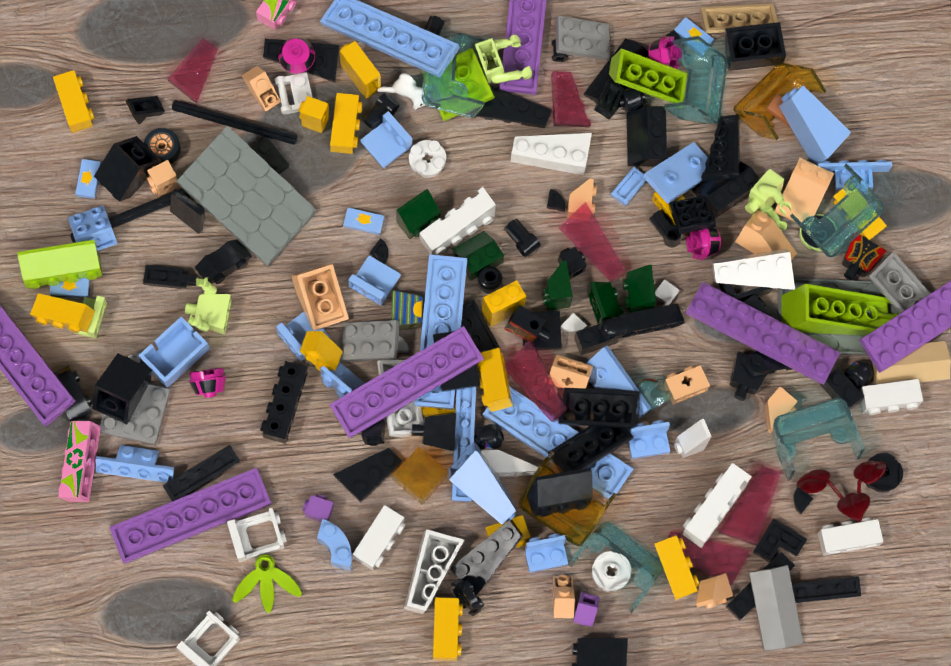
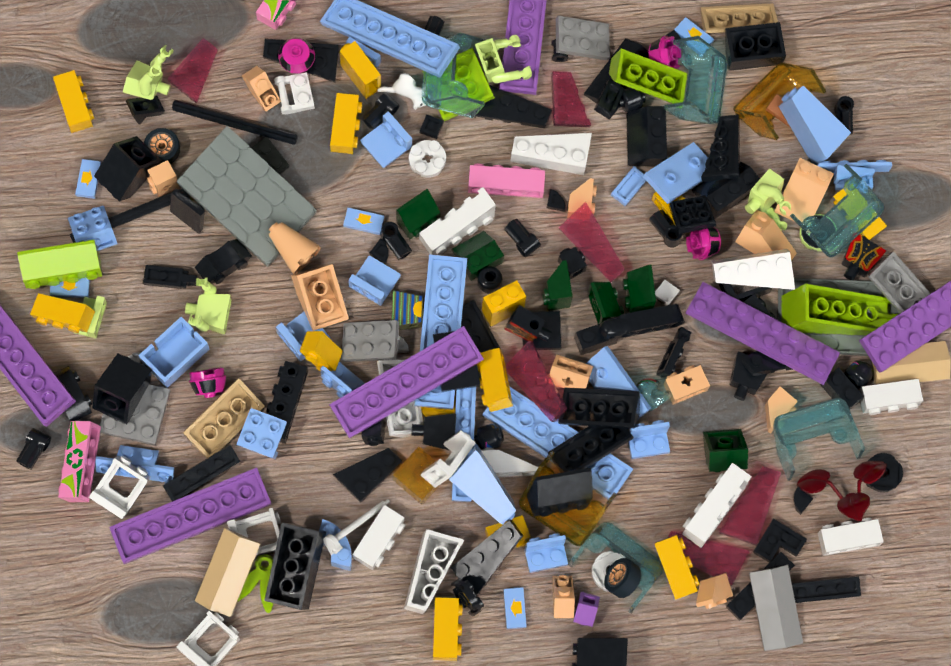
(35, 444): none -> black piece
(111, 499): none -> white window
(147, 80): none -> yellowish green torso
(222, 419): none -> tan slope
(227, 572): none -> tan slope
(262, 433): none -> light blue bracket
(293, 246): none -> light nougat cone
(295, 566): none -> black brick
(314, 114): yellow brick -> none
(318, 508): medium lavender brick -> none
(331, 542): none -> white piece
(374, 57): none -> light blue tile
(395, 242): none -> black piece
(431, 126): none -> black plate
(440, 471): none -> white window
(507, 181): none -> bright pink brick
(514, 608): none -> light blue tile
(573, 324): white tile -> none
(622, 578): none -> black wheel
(673, 352): none -> black hinge
(693, 439): white slope -> none
(725, 448): none -> dark green slope
(841, 175): none -> light blue slope
(843, 115): none -> black piece

